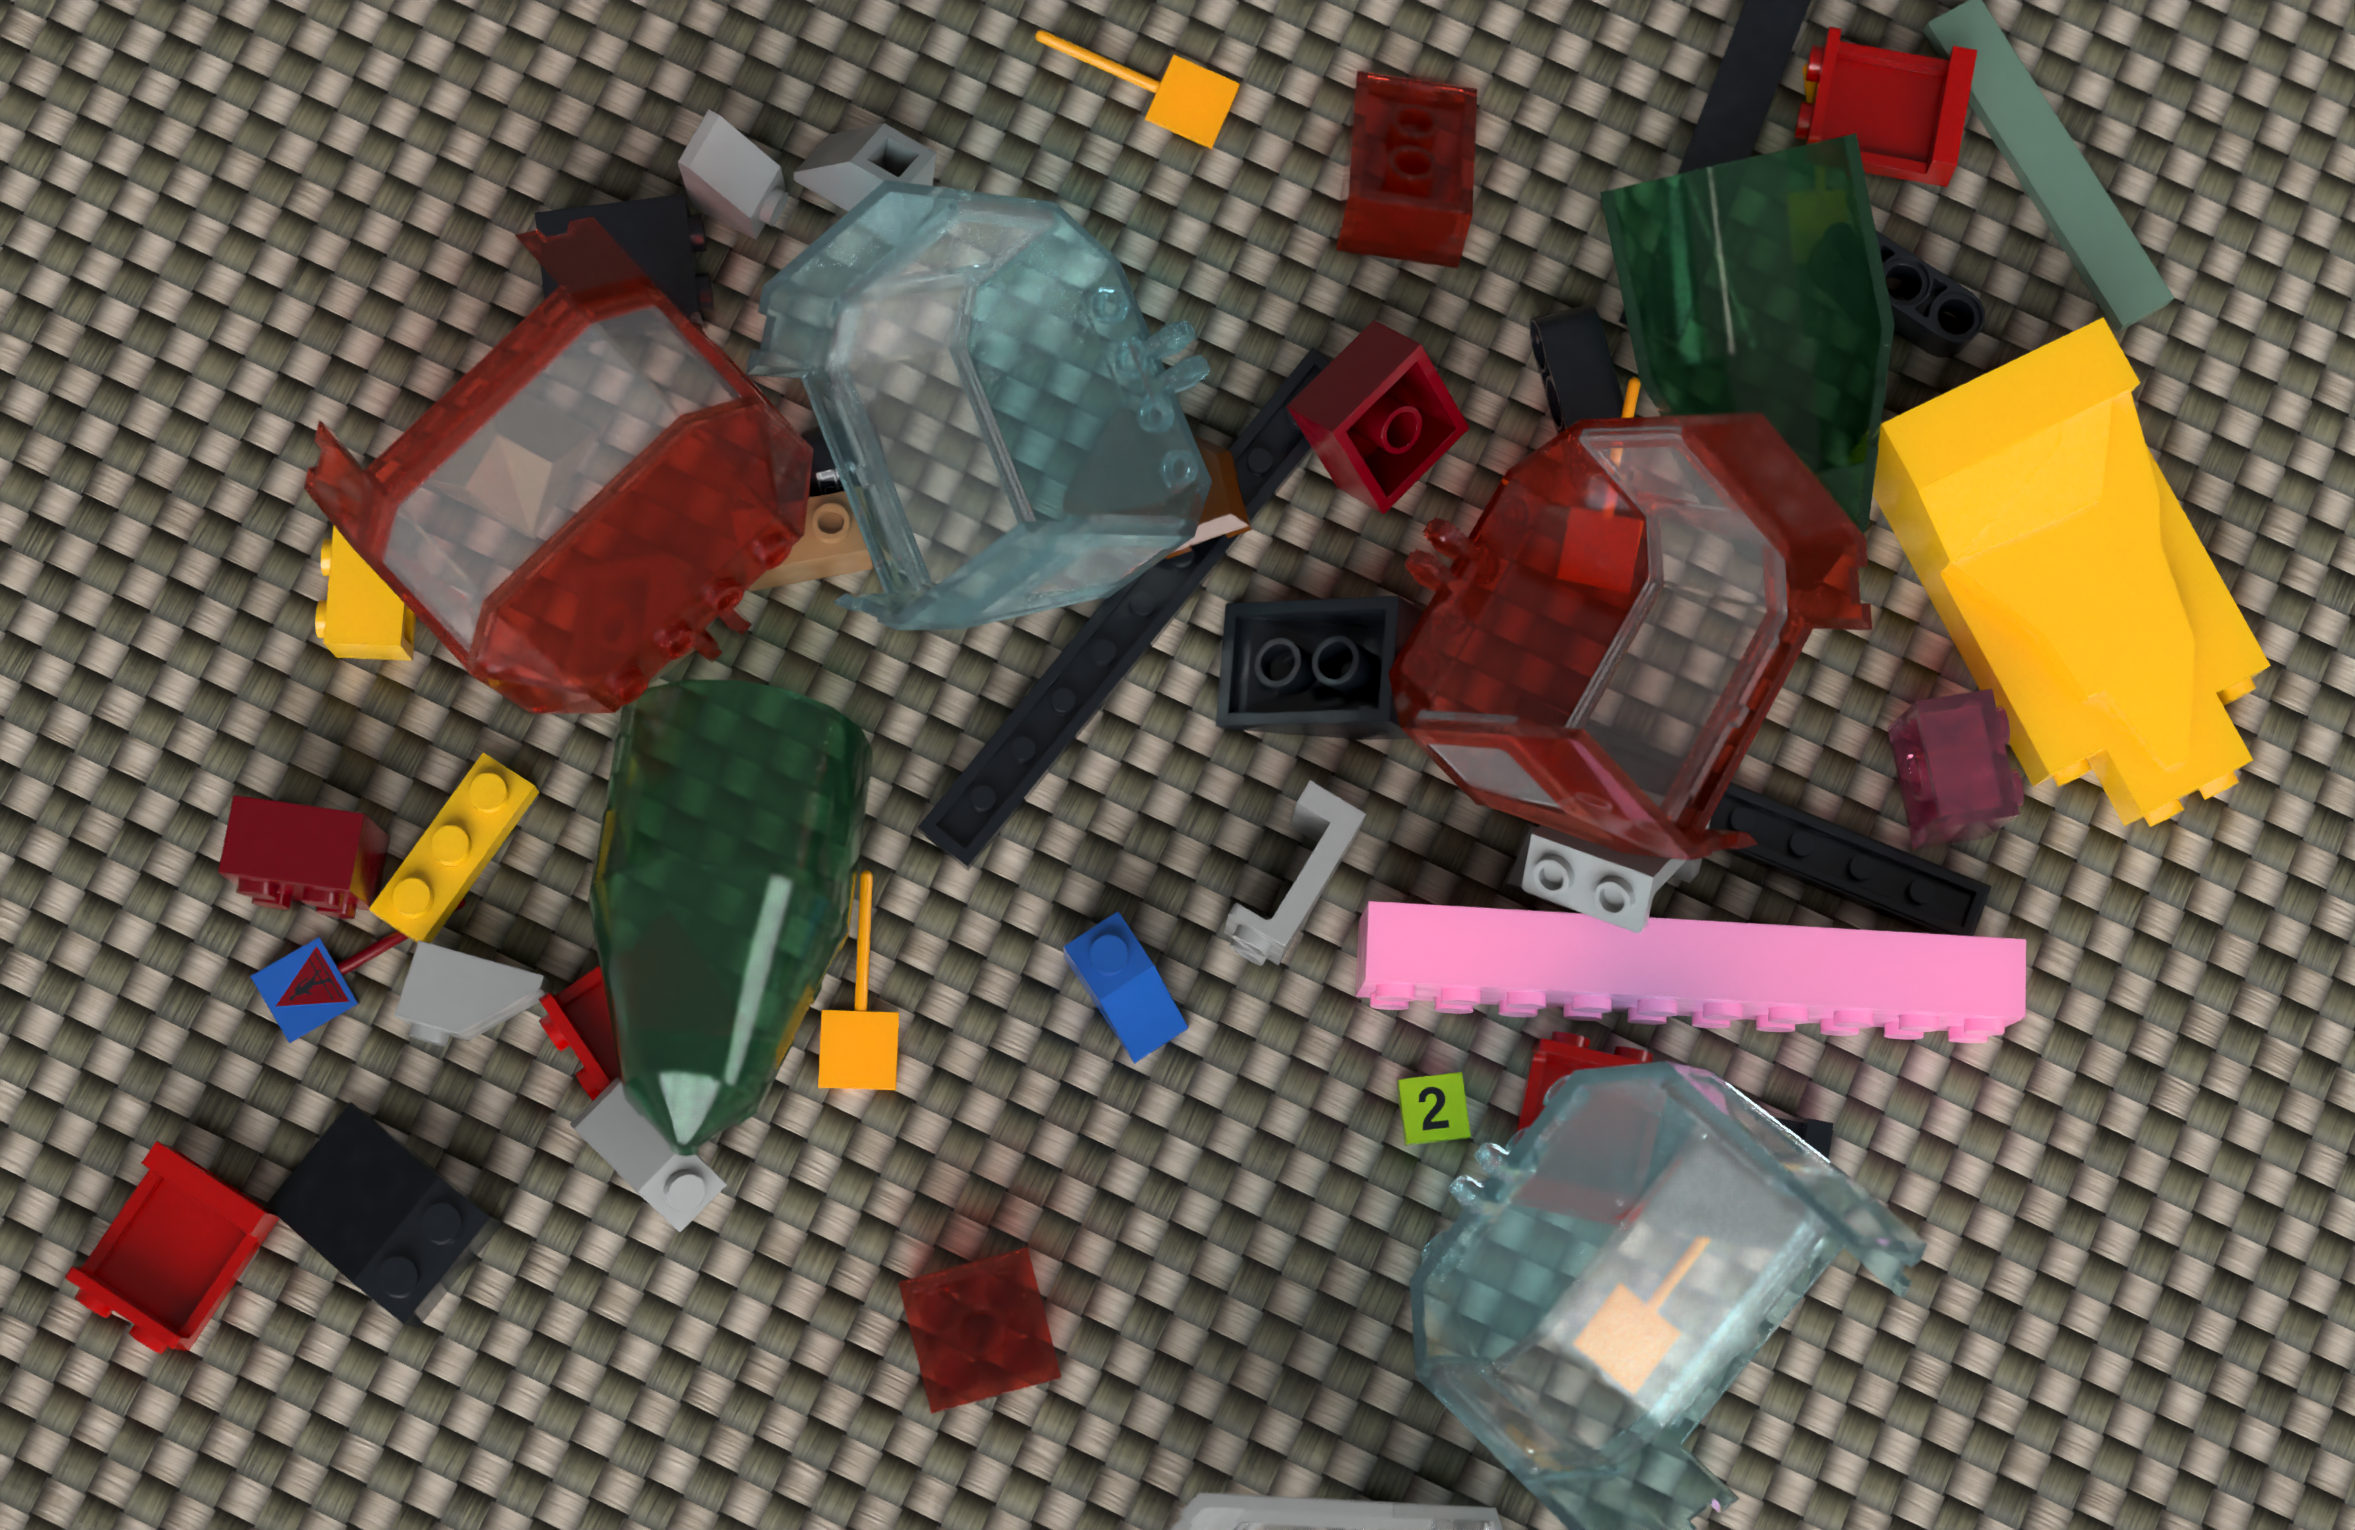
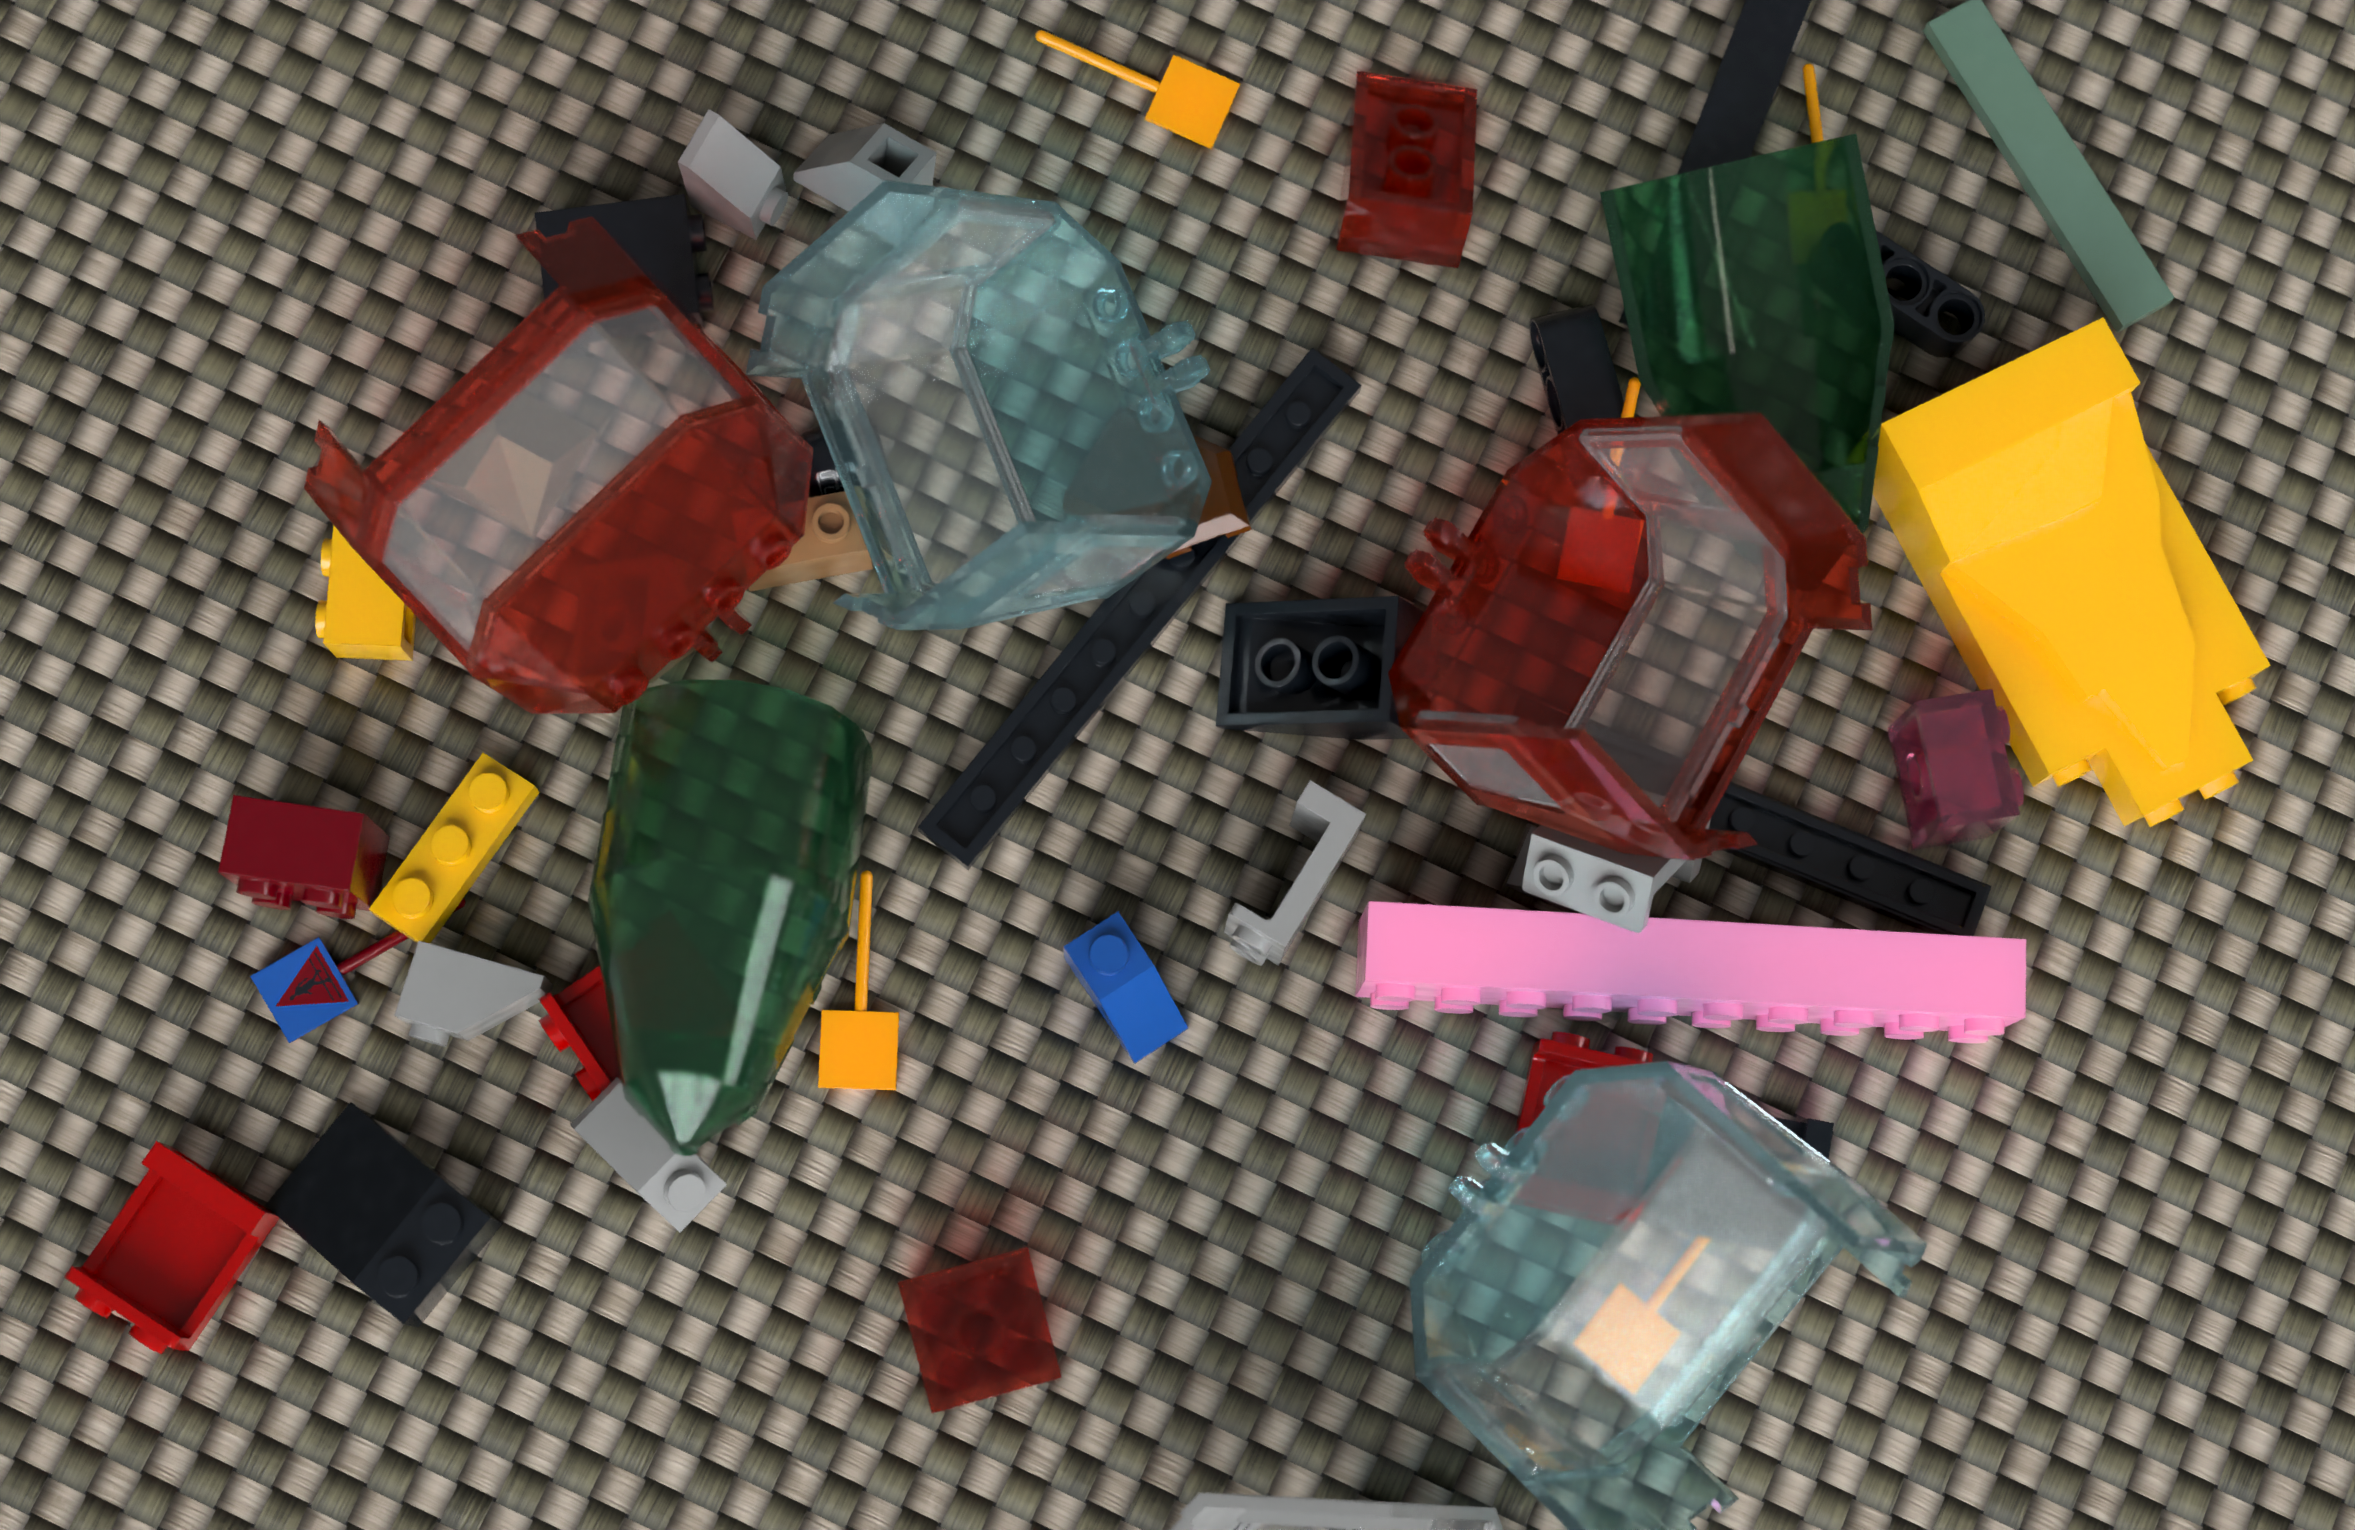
(1378, 416): dark red brick -> none
(1433, 1108): lime tile -> none
(1898, 103): red panel -> none

